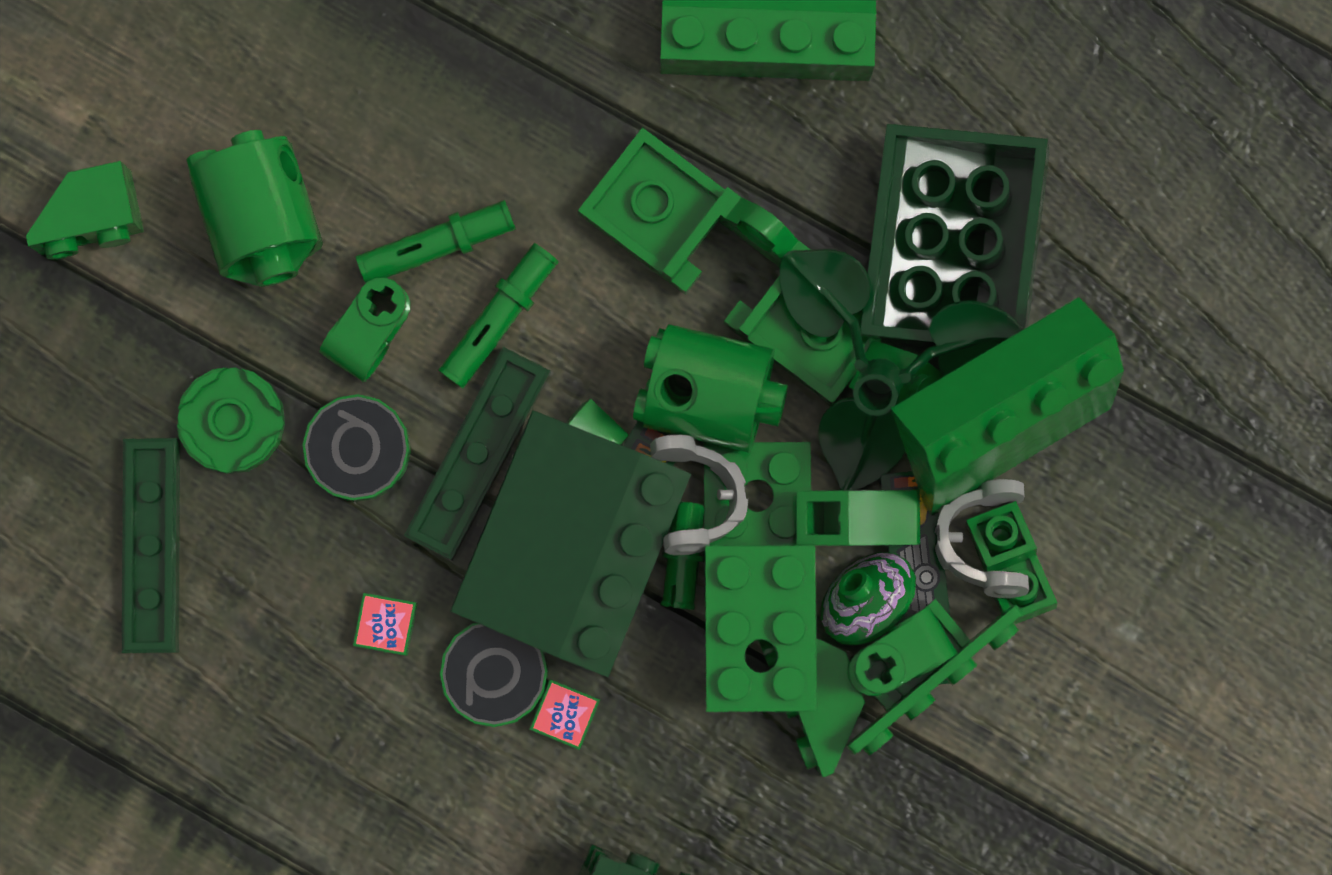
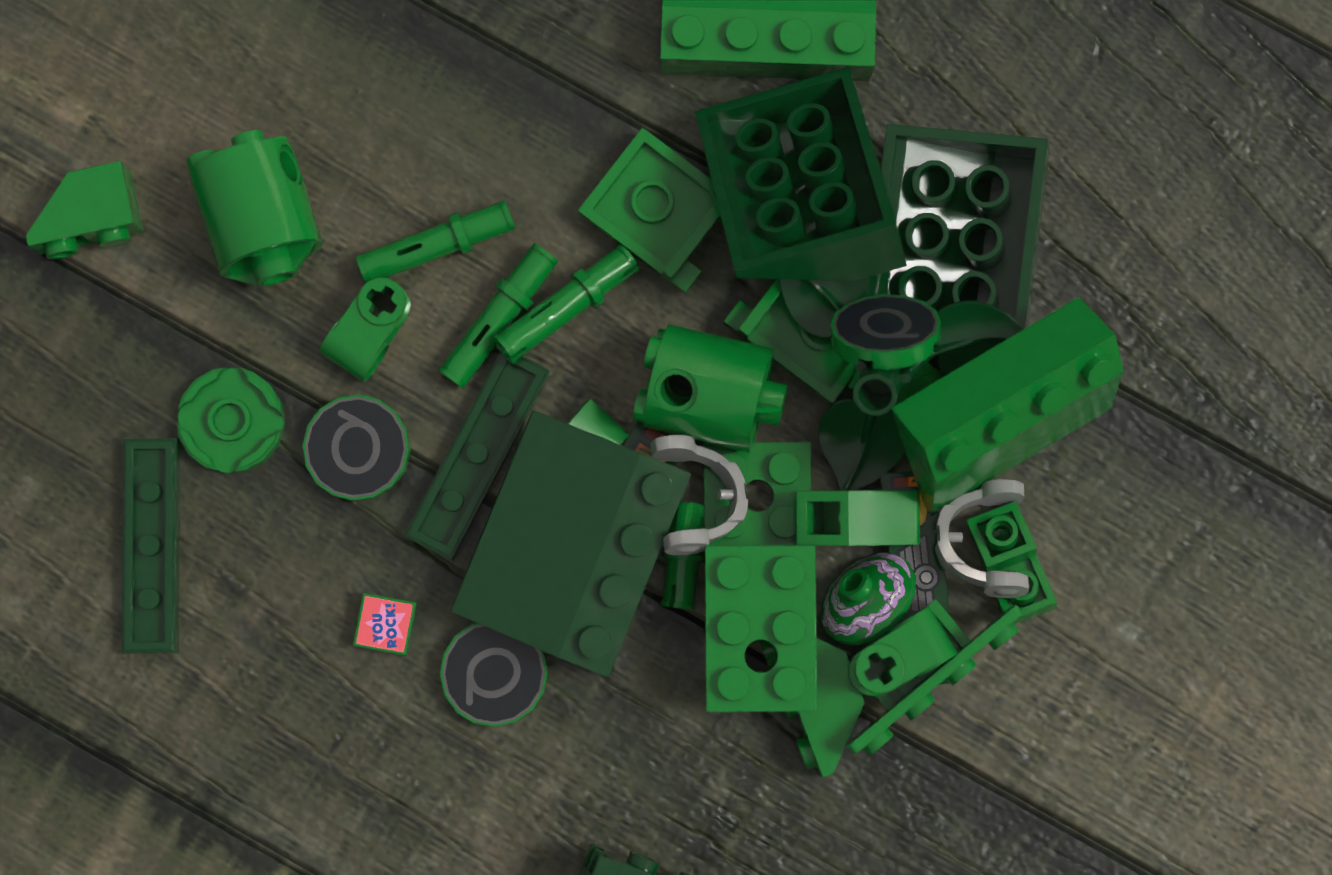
(565, 714): tile -> none
(580, 293): none -> green pin
(801, 183): none -> dark green slope
(886, 330): none -> tile

